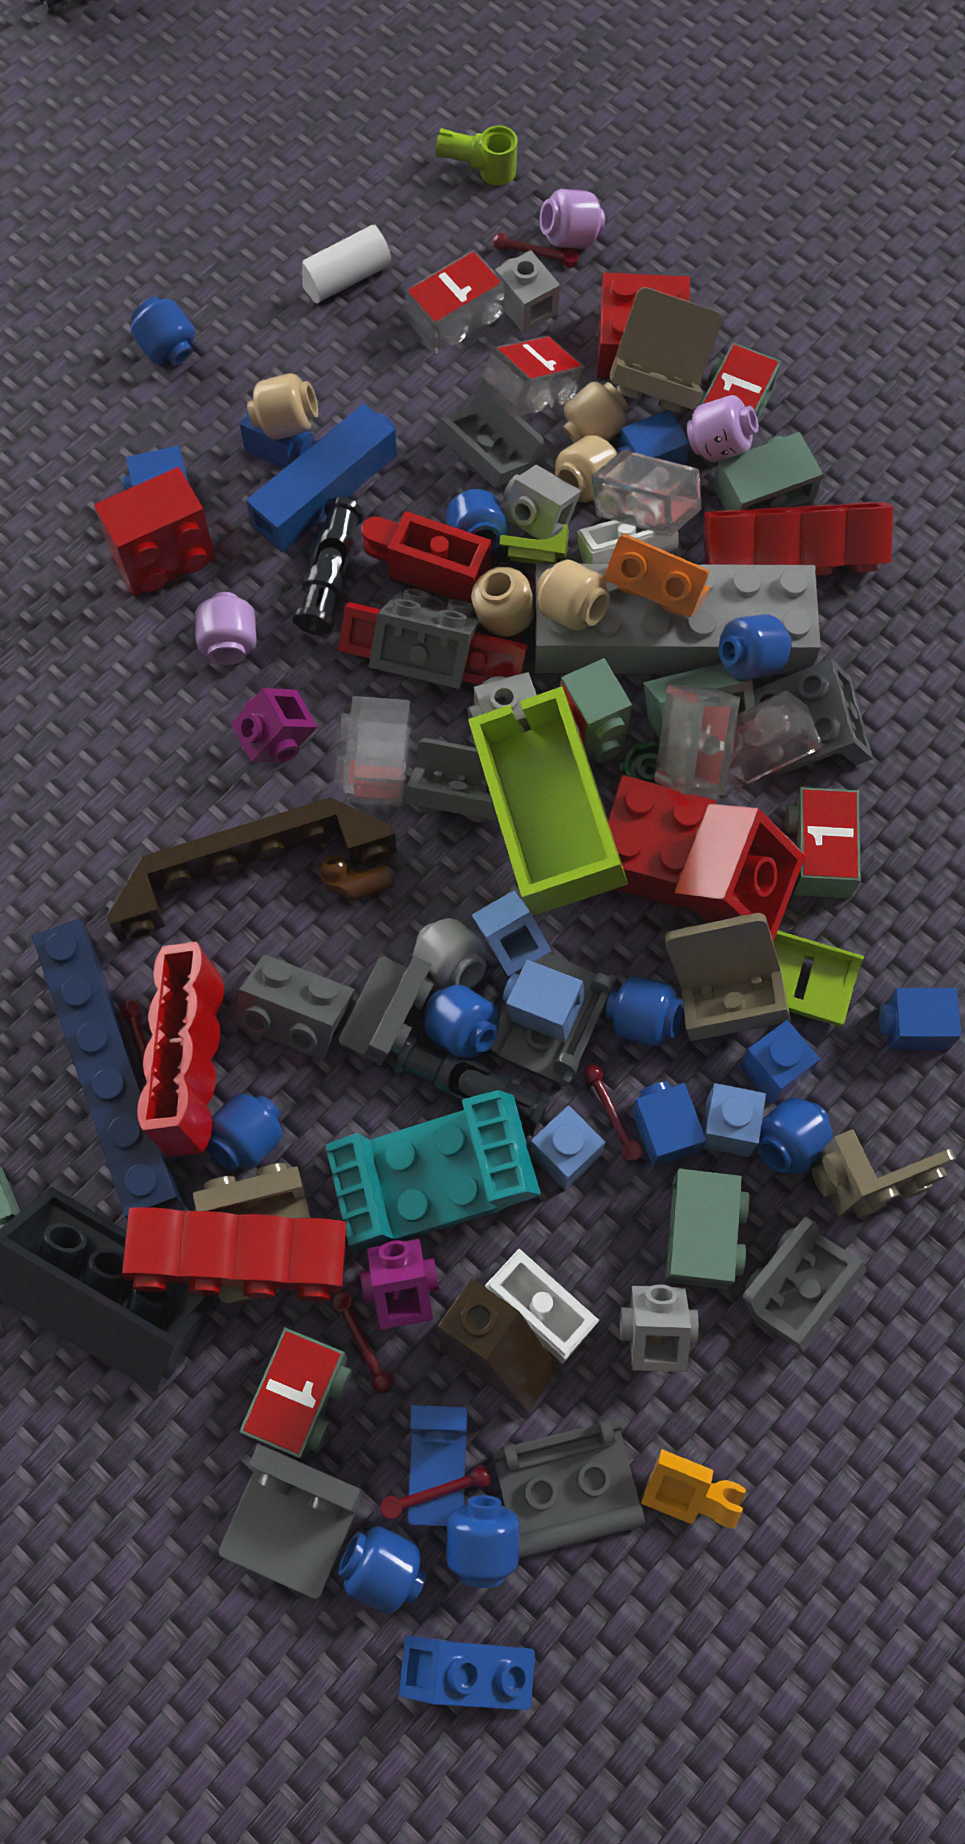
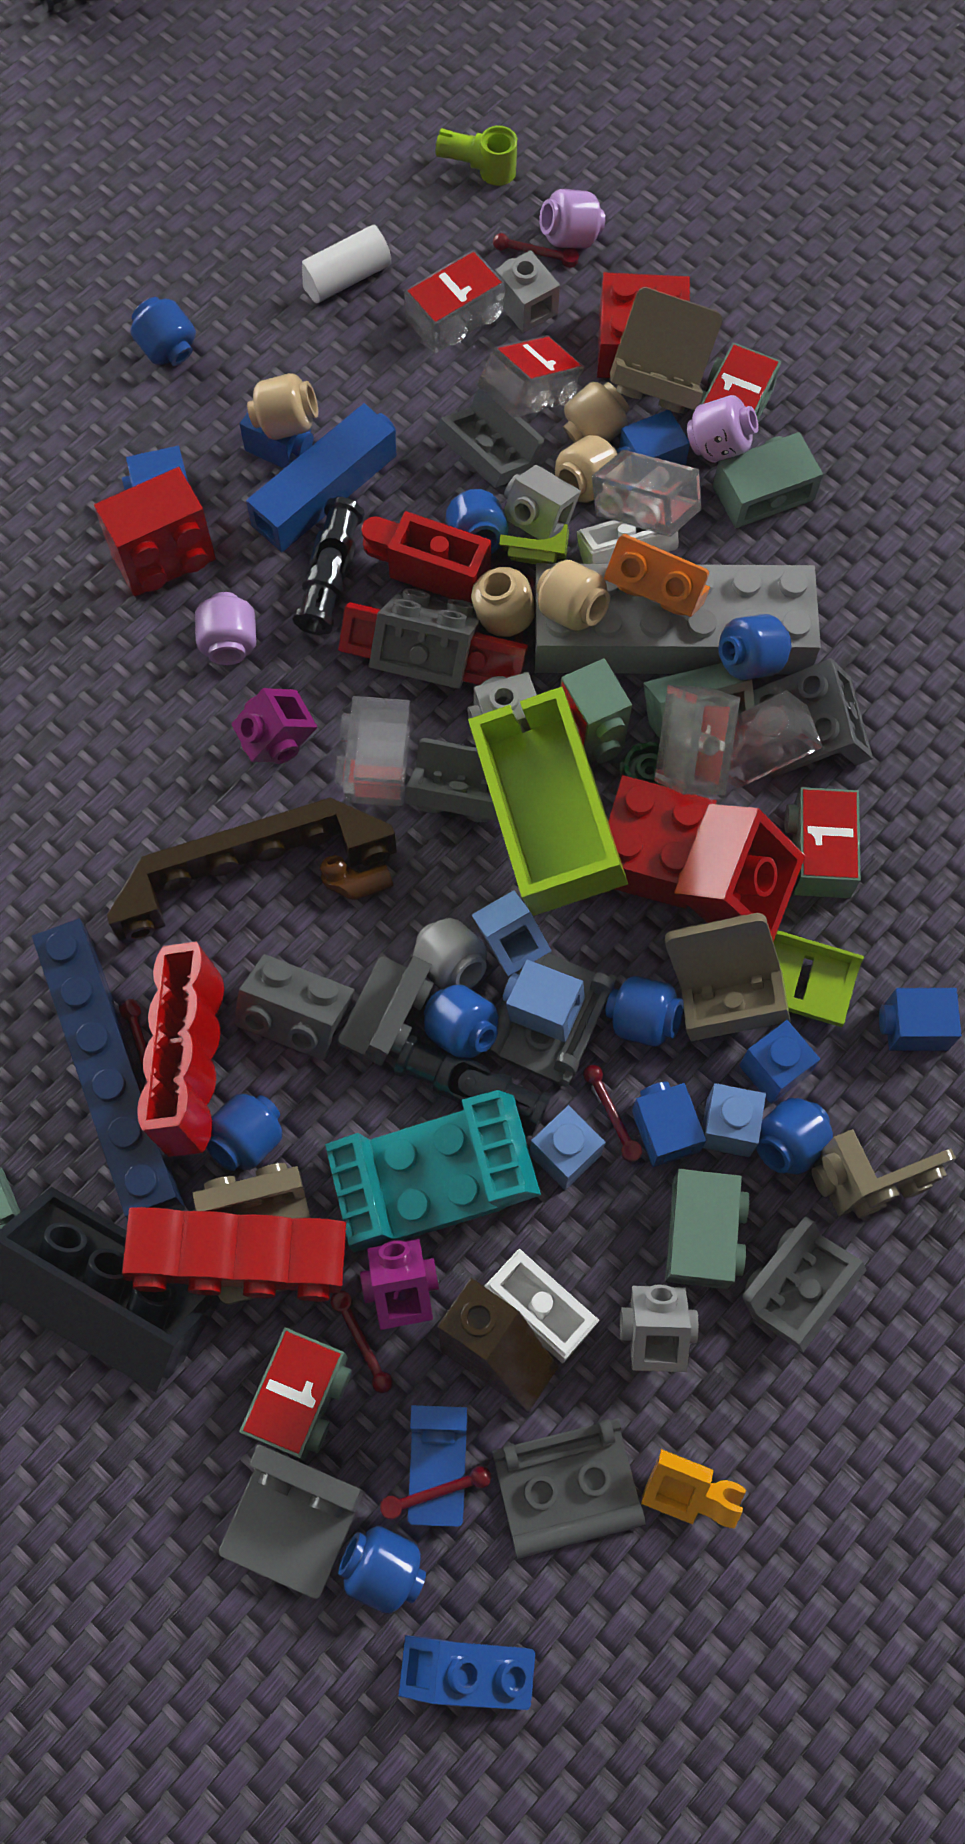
(483, 1542): blue head -> none
(802, 536): red brick -> none

